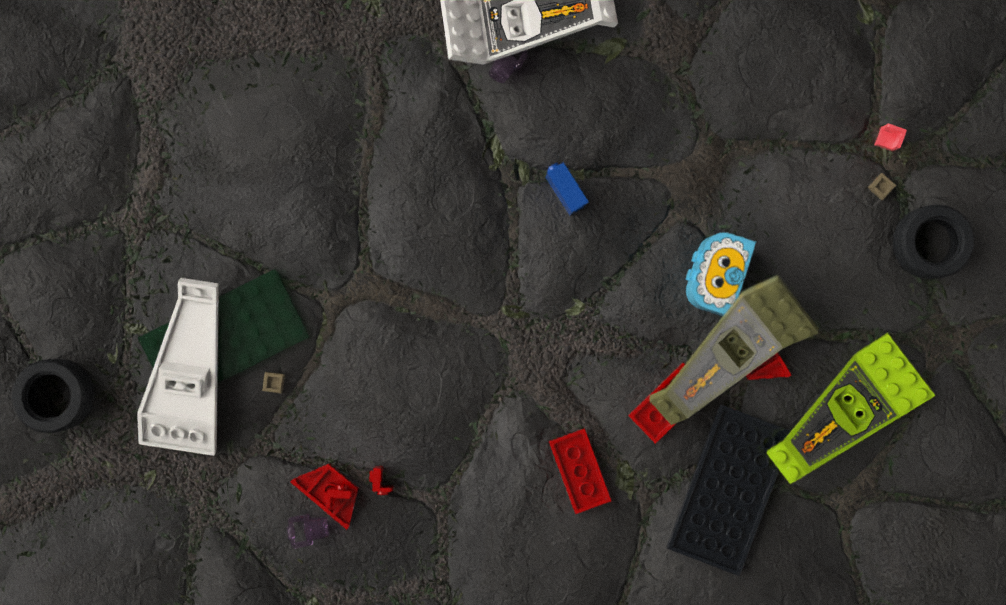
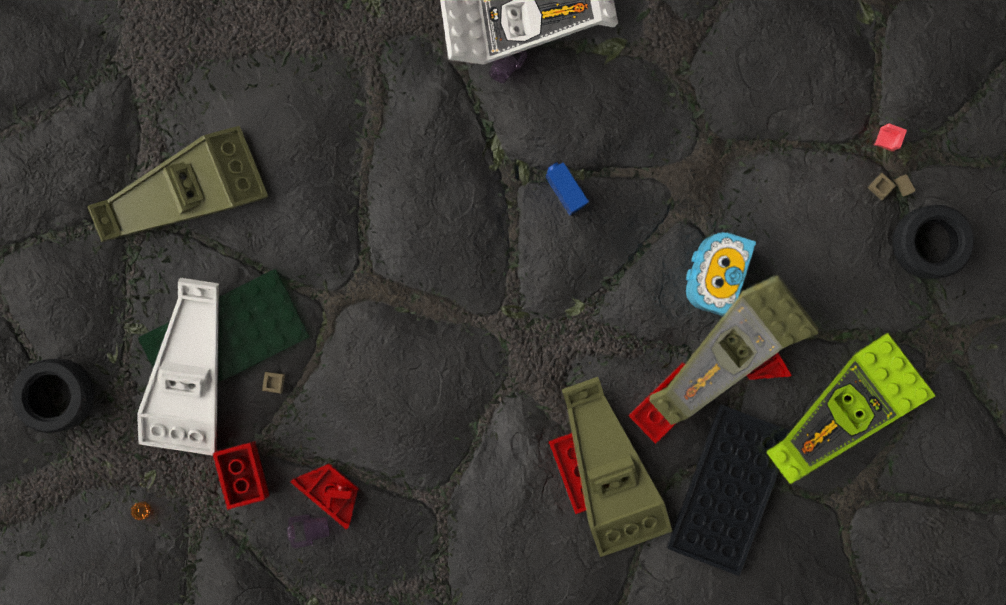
(147, 510): none -> clear orange bush
(216, 173): none -> olive wing
(241, 475): none -> red brick
(376, 477): red bracket -> none
(616, 487): none -> olive wing
(904, 185): none -> dark tan tile

